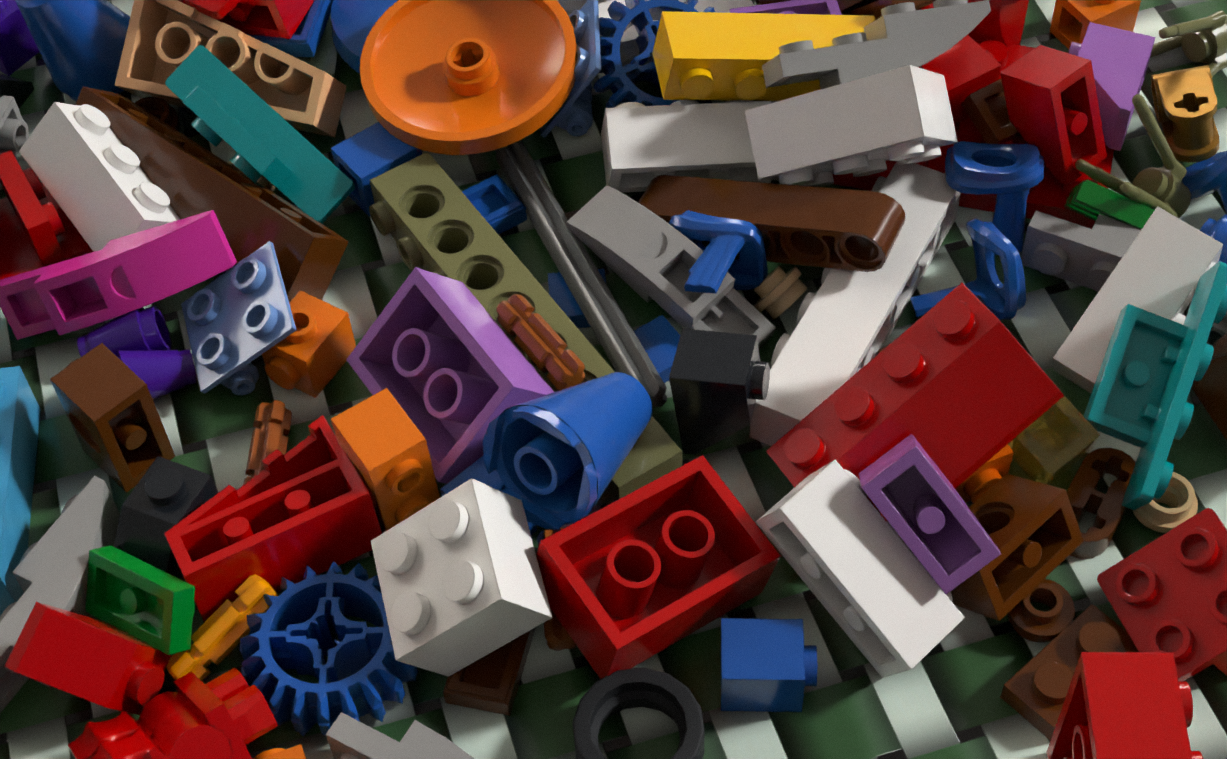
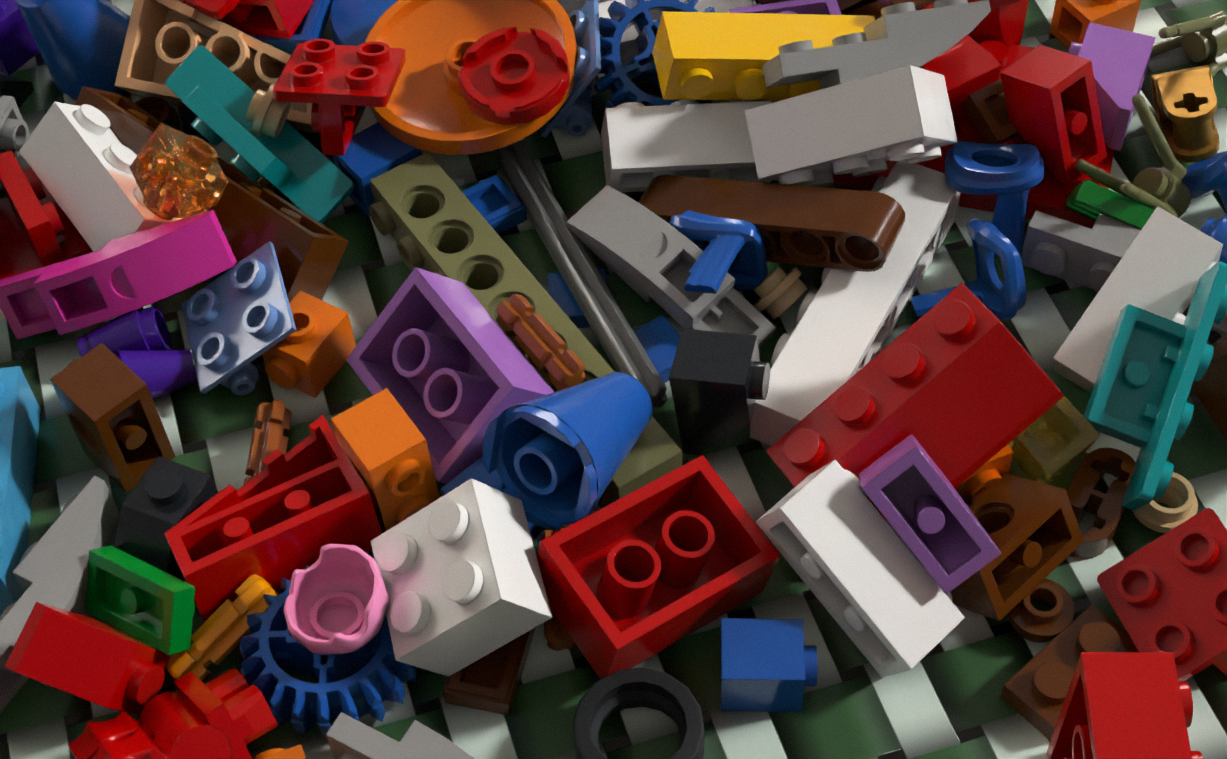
(178, 174): none -> clear orange brick
(267, 114): none -> tan plate
(336, 601): none -> bright pink hair
(340, 85): none -> red bracket
(514, 75): none -> red tile

